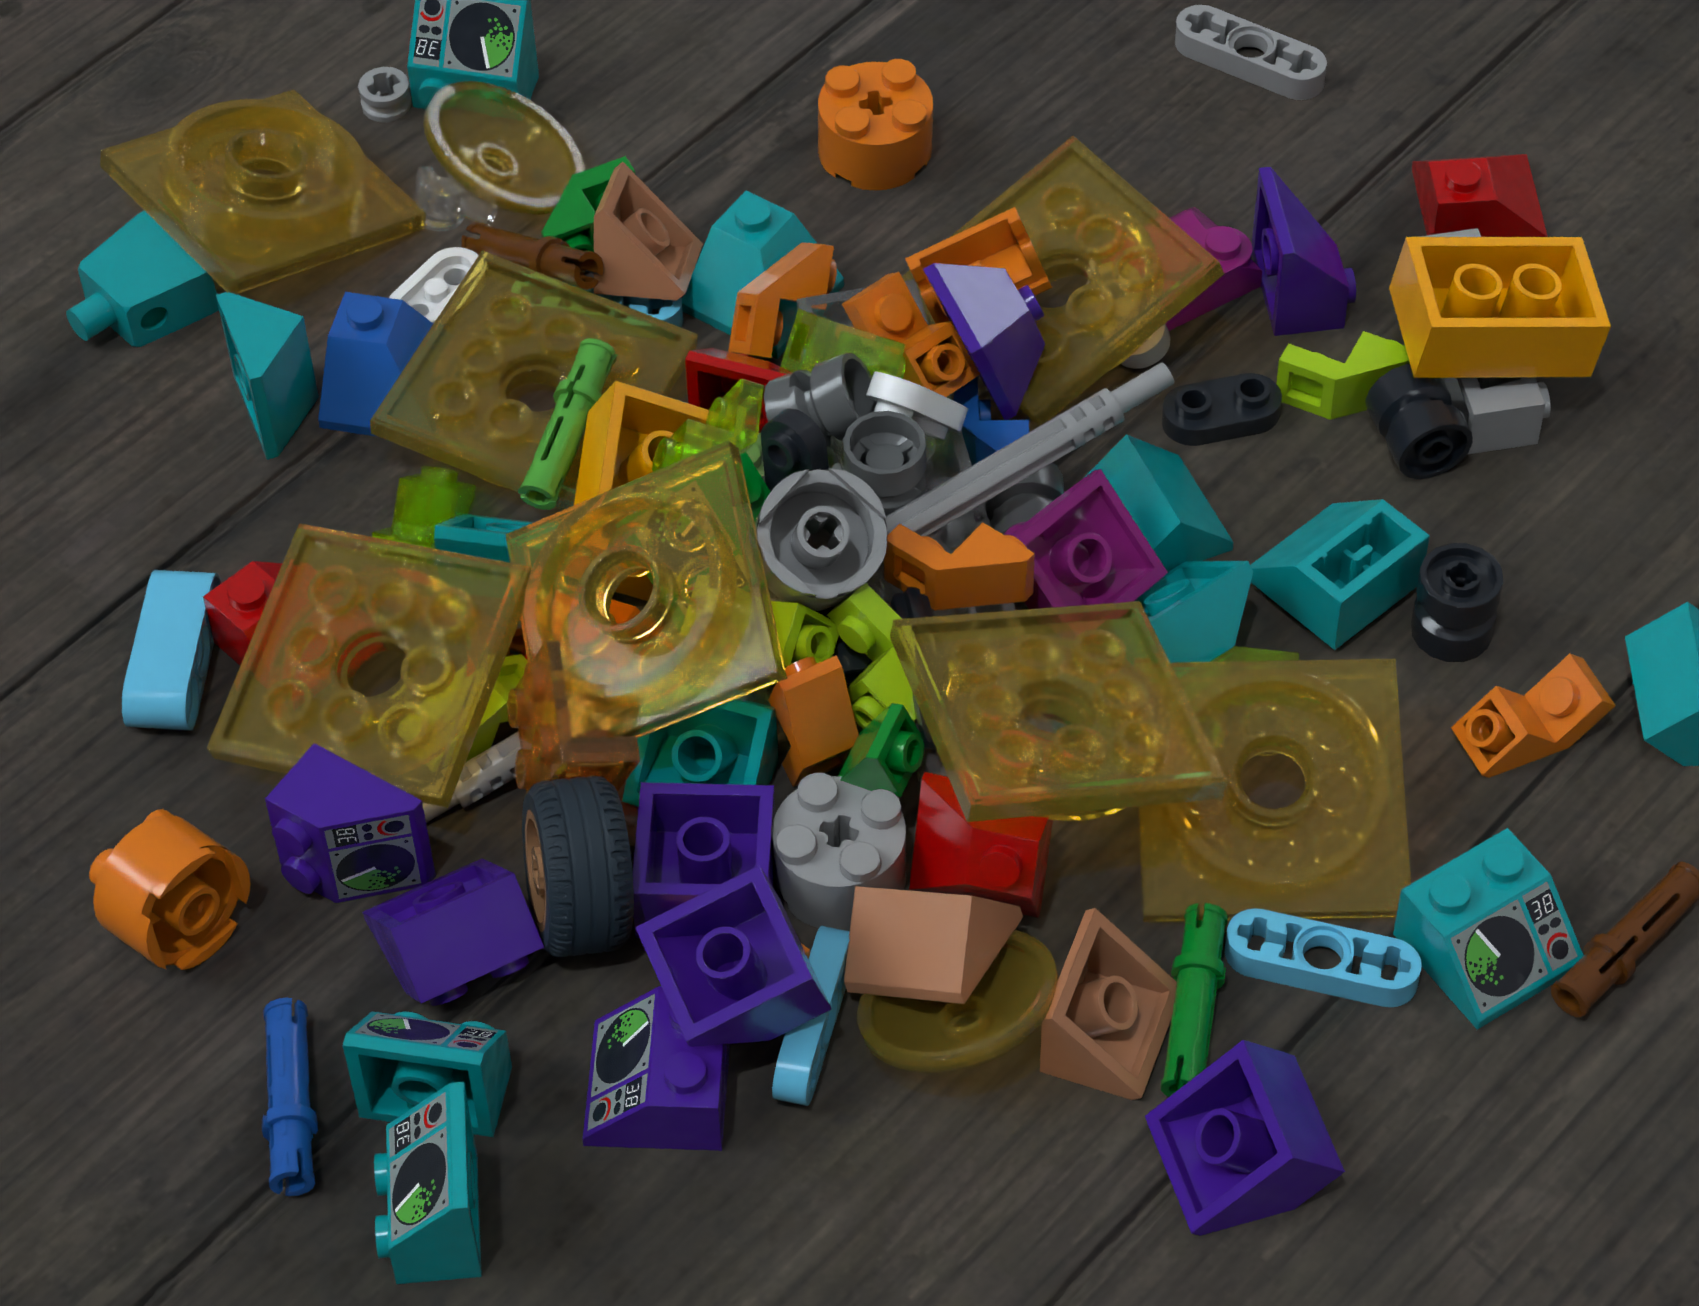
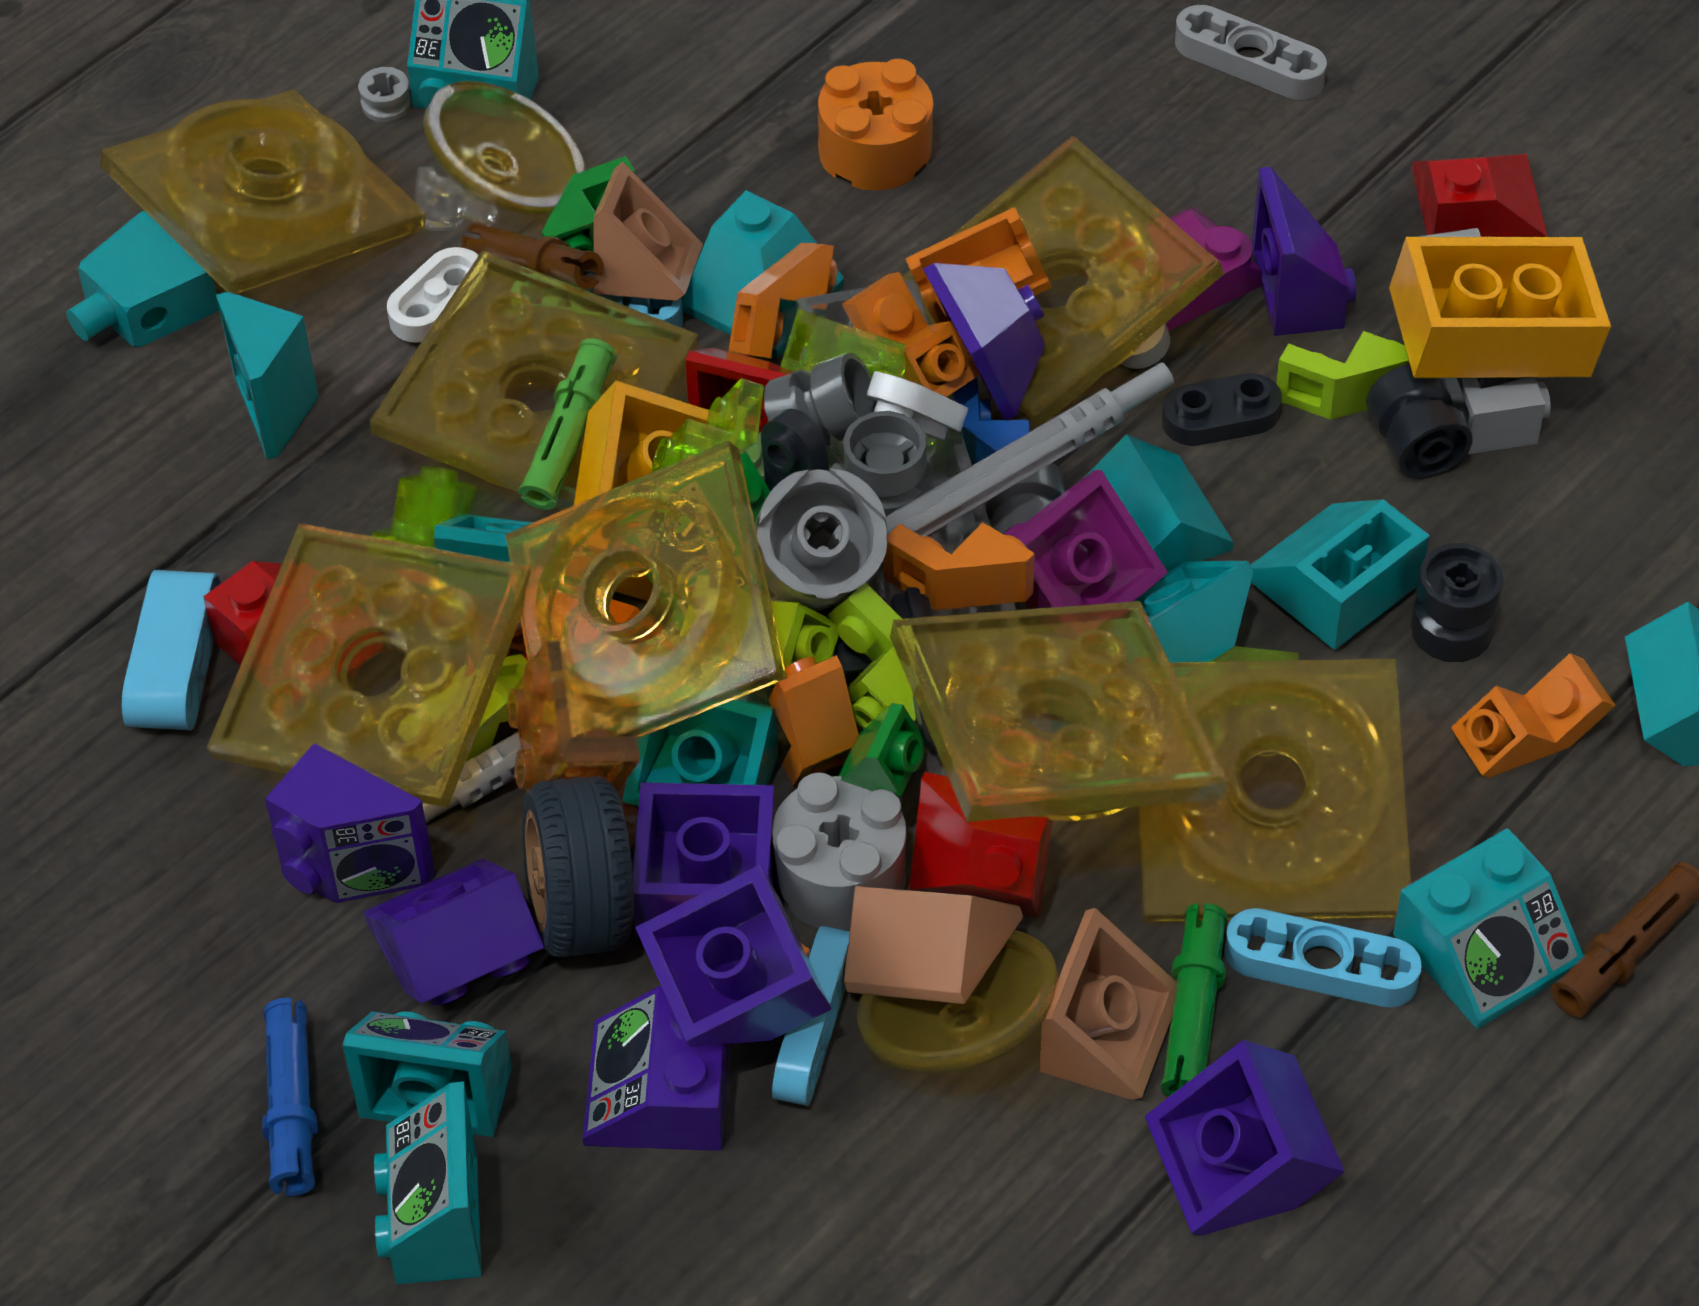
(169, 891): orange brick -> none
(365, 357): blue slope -> none

